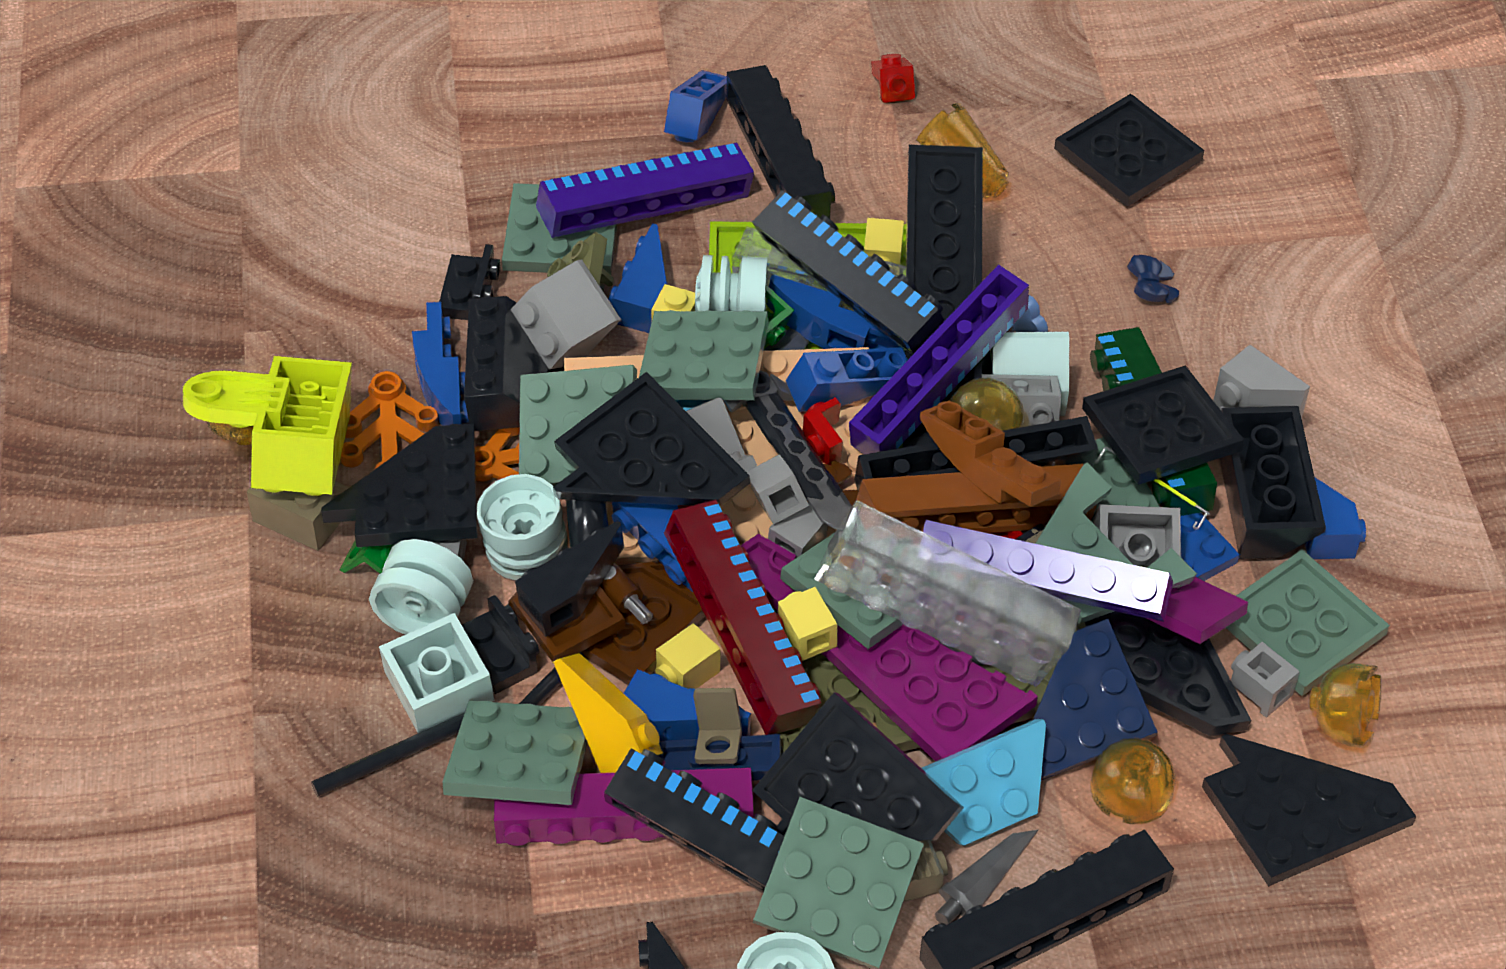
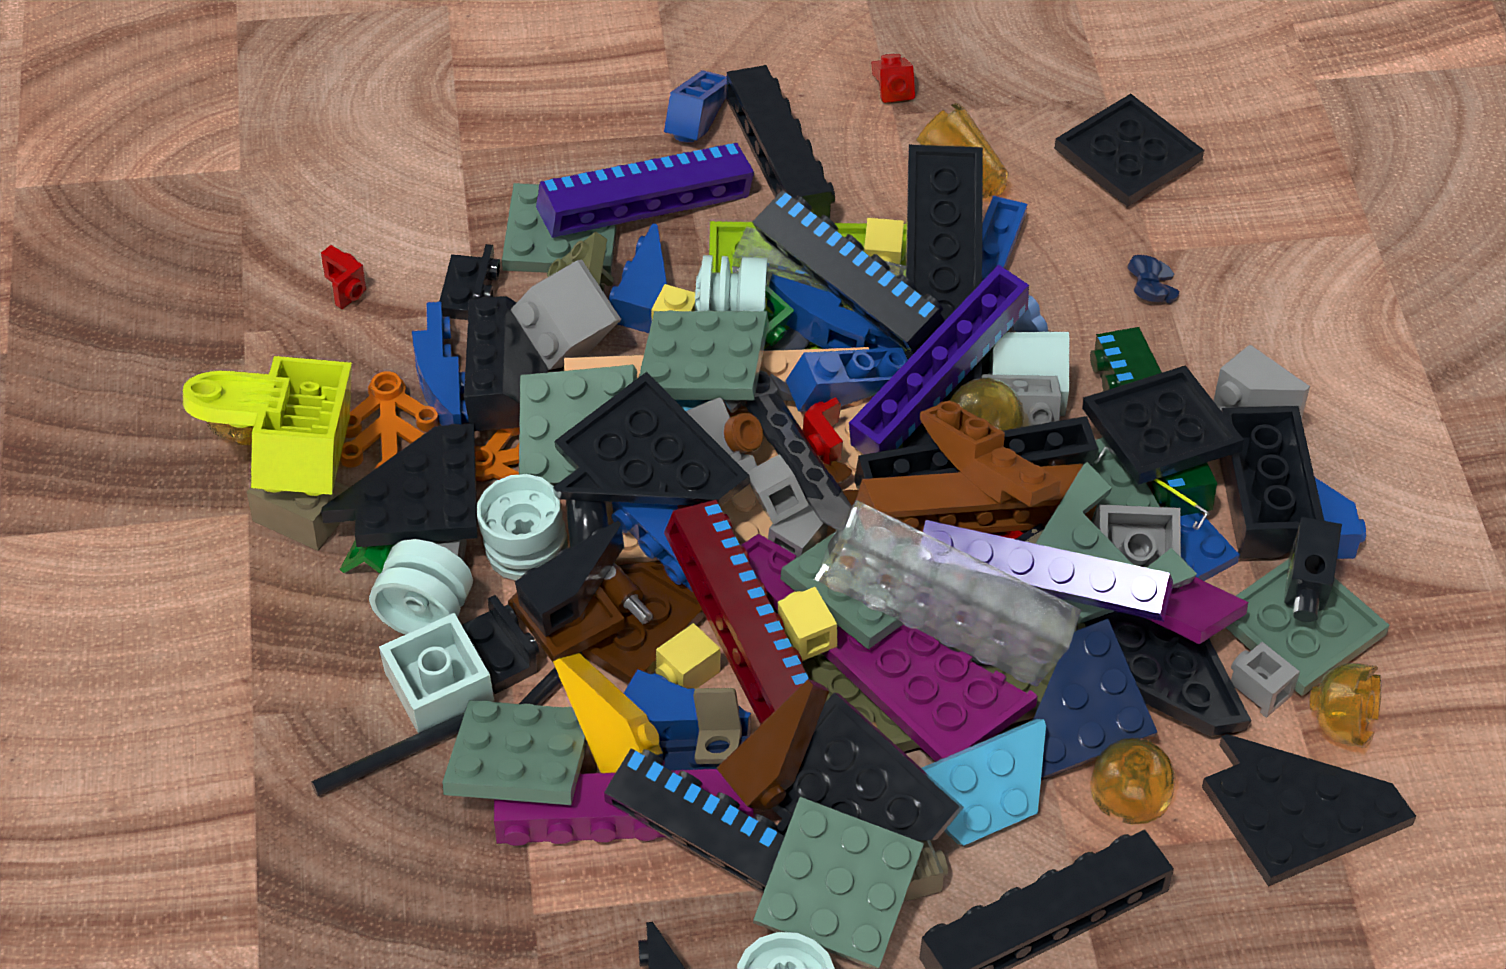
(345, 274): none -> red bracket
(743, 433): none -> dark orange tile
(774, 751): none -> reddish brown slope
(981, 878): flat silver bar -> none
(1000, 232): none -> blue plate
(1312, 567): none -> black torso

